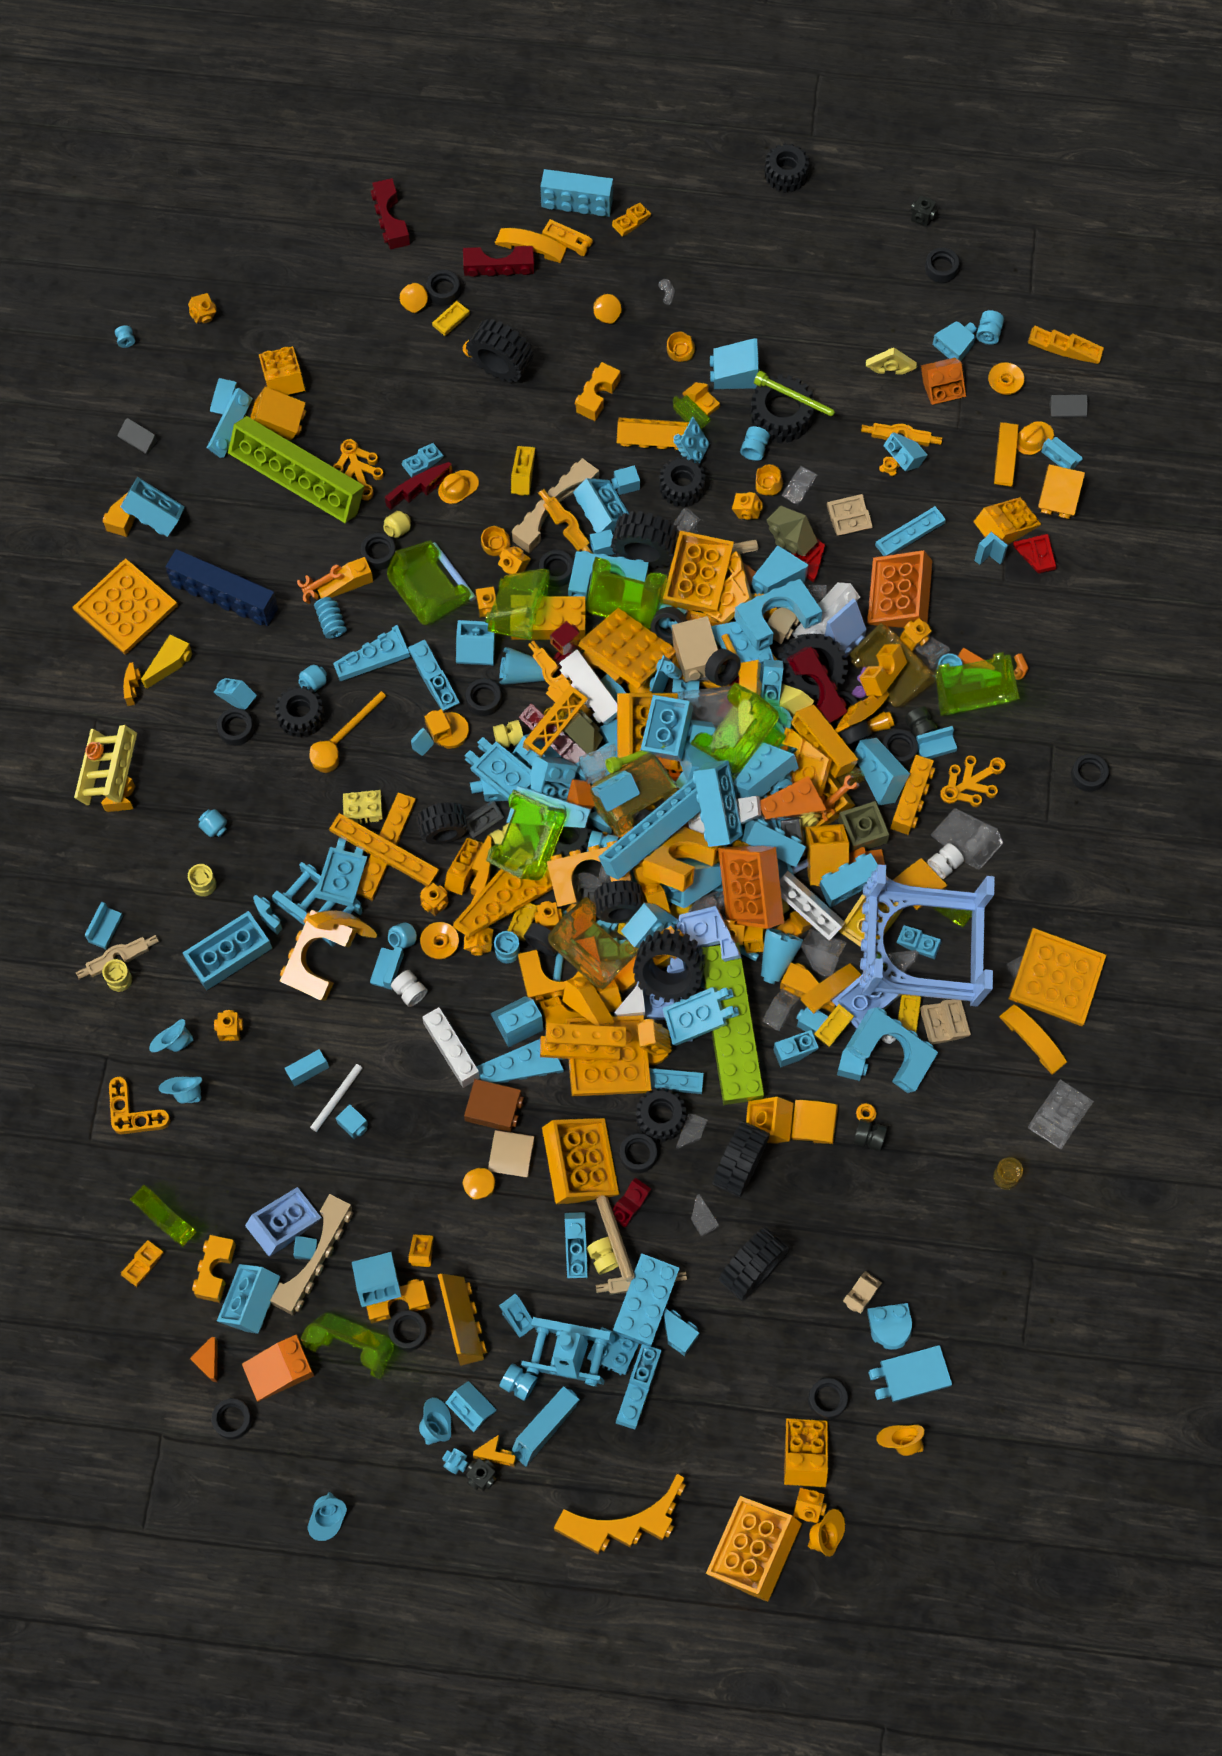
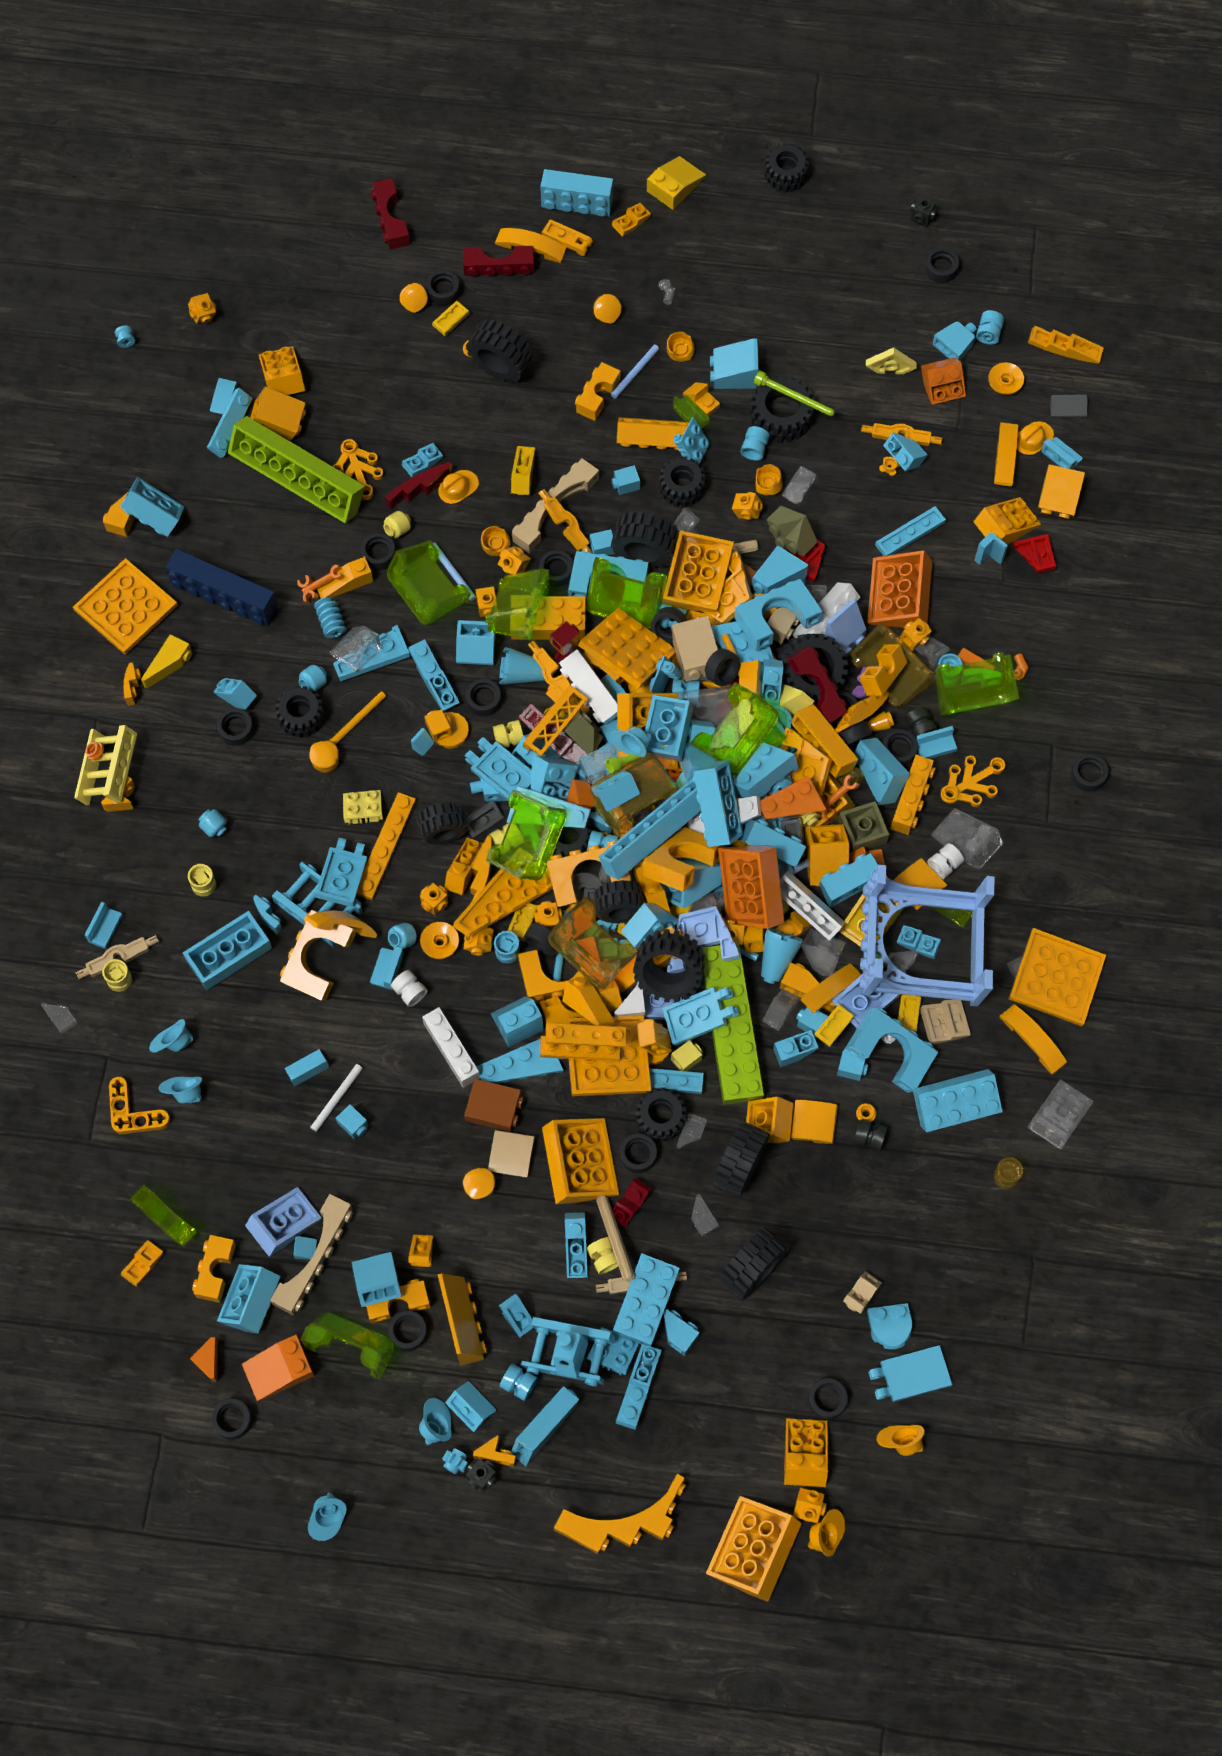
(60, 1016): none -> clear tile
(137, 436): dark grey slope -> none
(228, 1026): light orange brick -> none
(357, 647): none -> clear slope
(383, 850): light orange plate -> none
(600, 503): medium azure slope -> none
(618, 390): none -> light blue bar
(631, 741): none -> medium azure piece
(674, 181): none -> yellow slope
(687, 1056): none -> light yellow brick
(849, 515): tan slope -> none
(957, 1100): none -> medium azure brick

